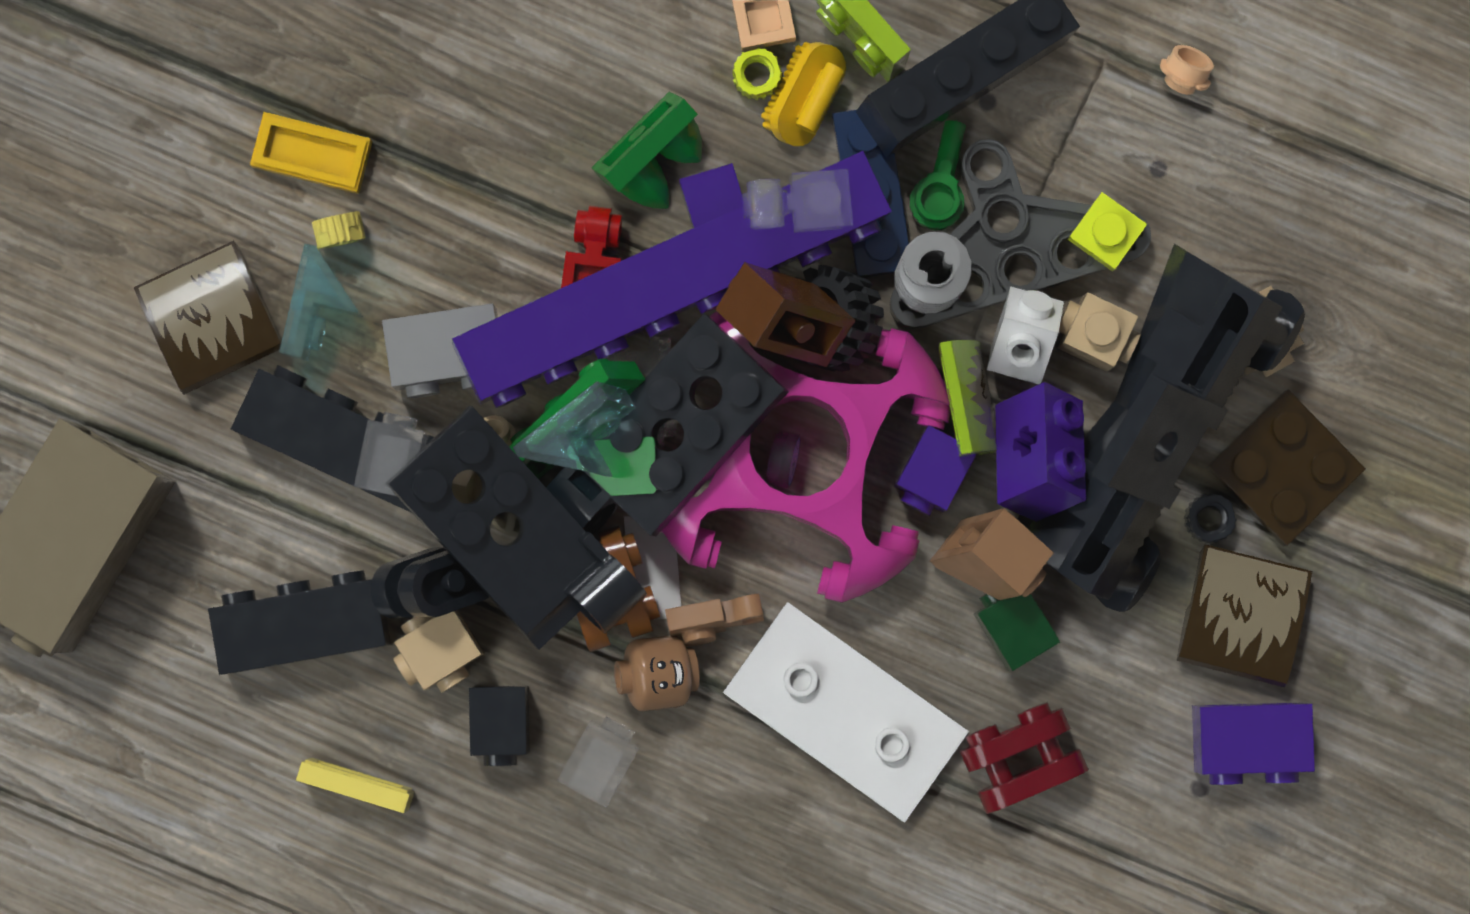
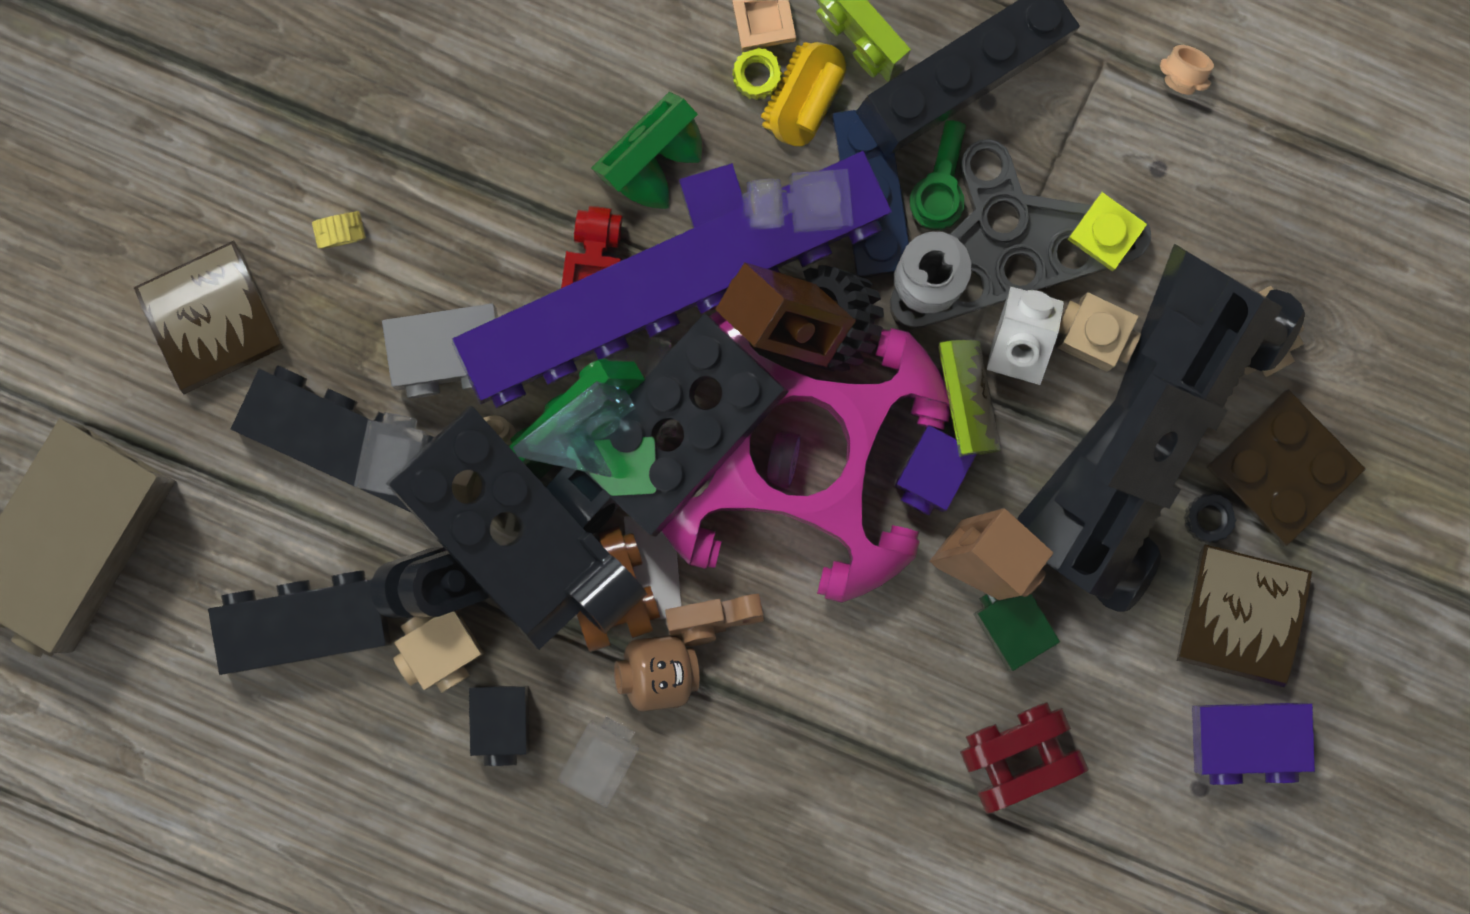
(311, 152): yellow tile -> none
(314, 289): clear light blue slope -> none
(355, 784): light yellow tile -> none
(845, 712): white plate -> none
(1040, 452): dark purple brick -> none

